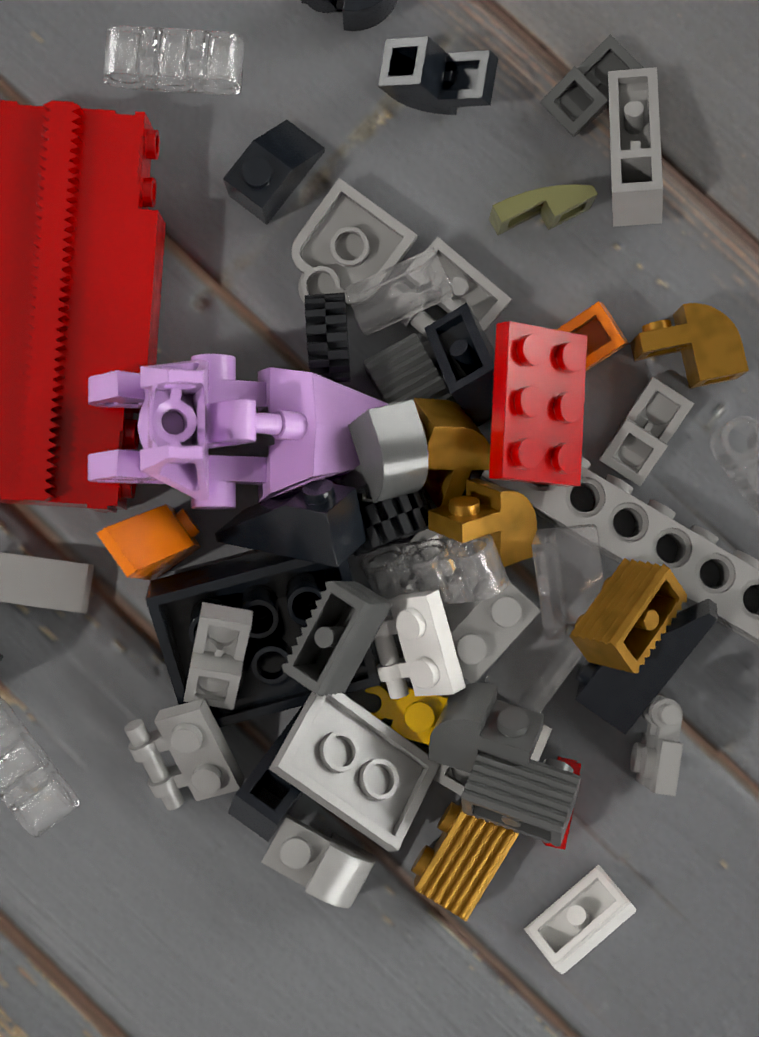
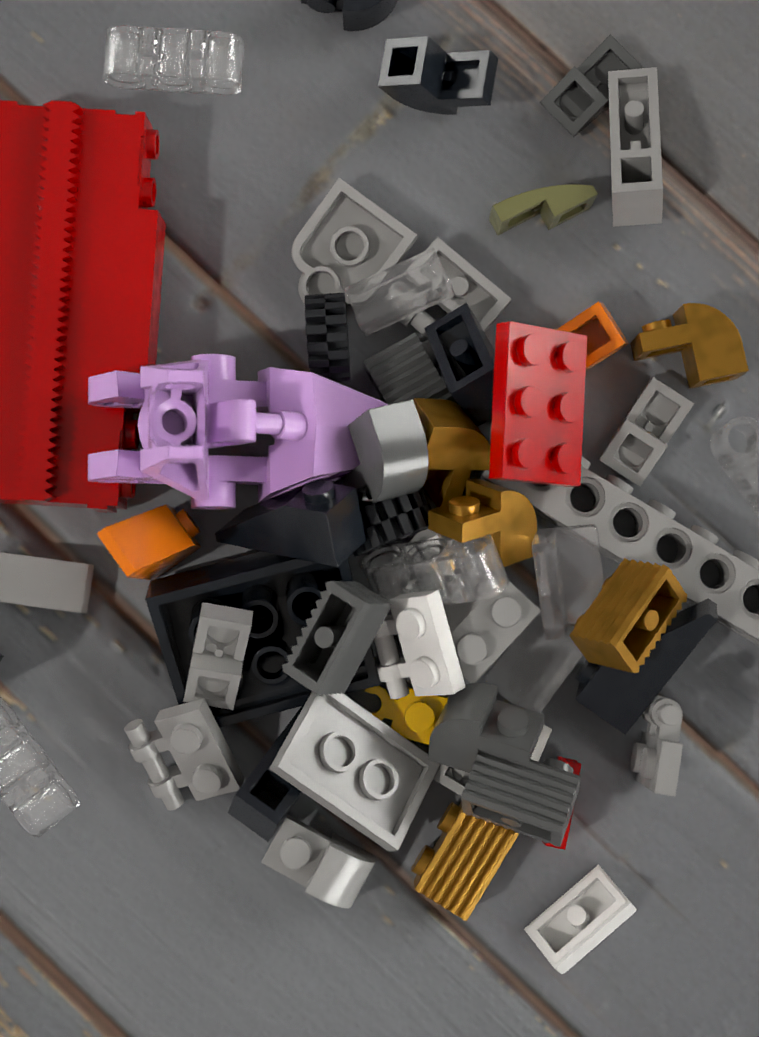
(272, 169): black slope -> none

